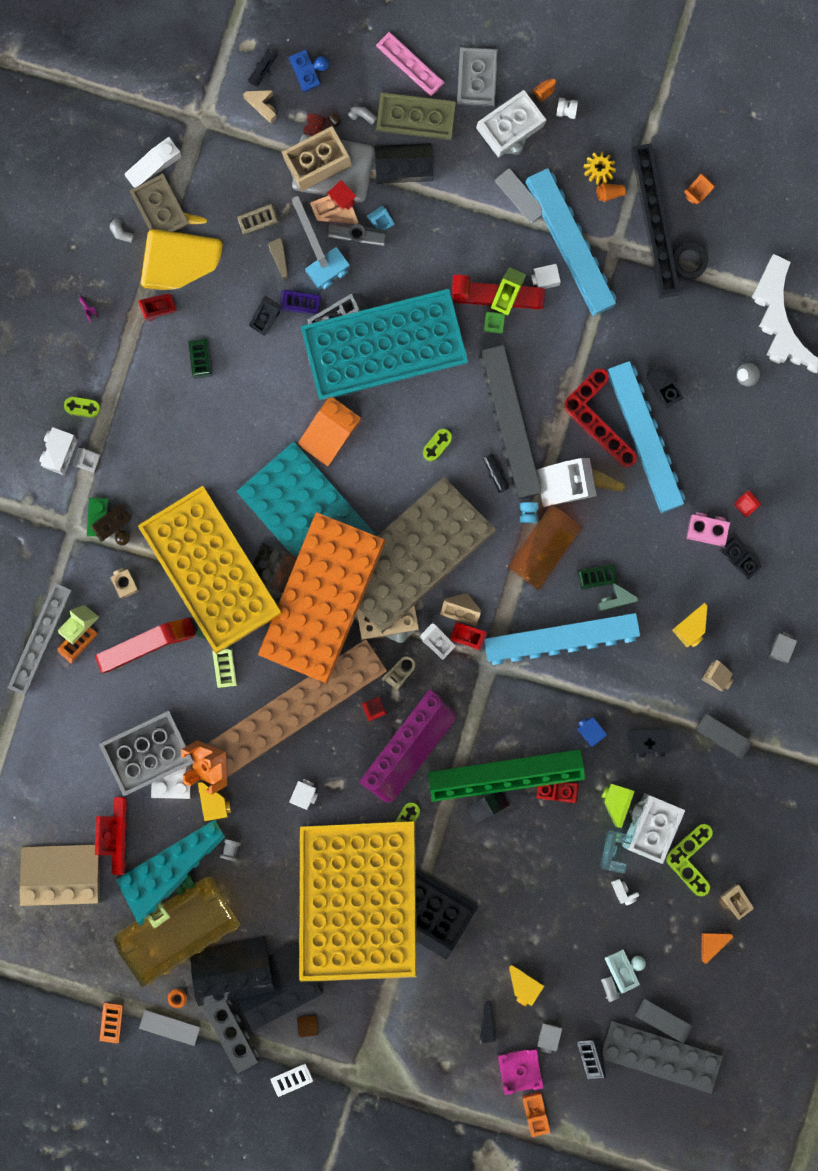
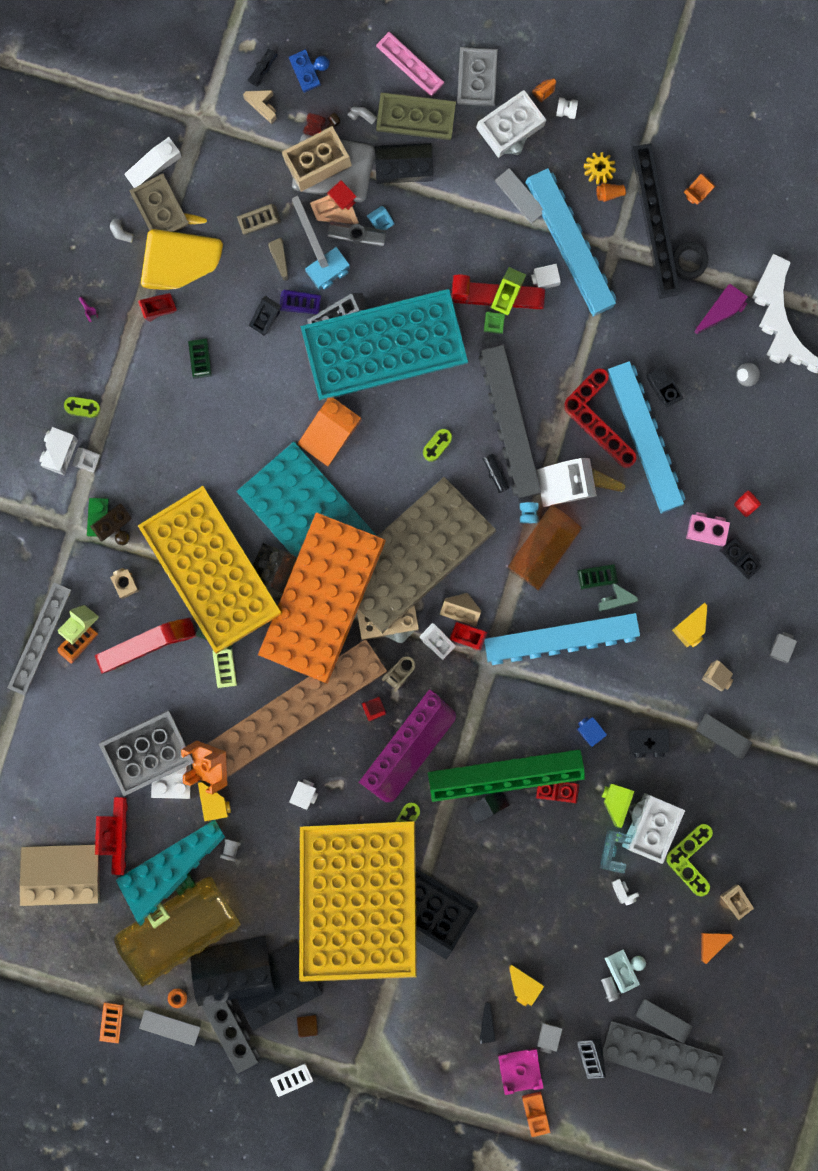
(725, 307): none -> magenta slope

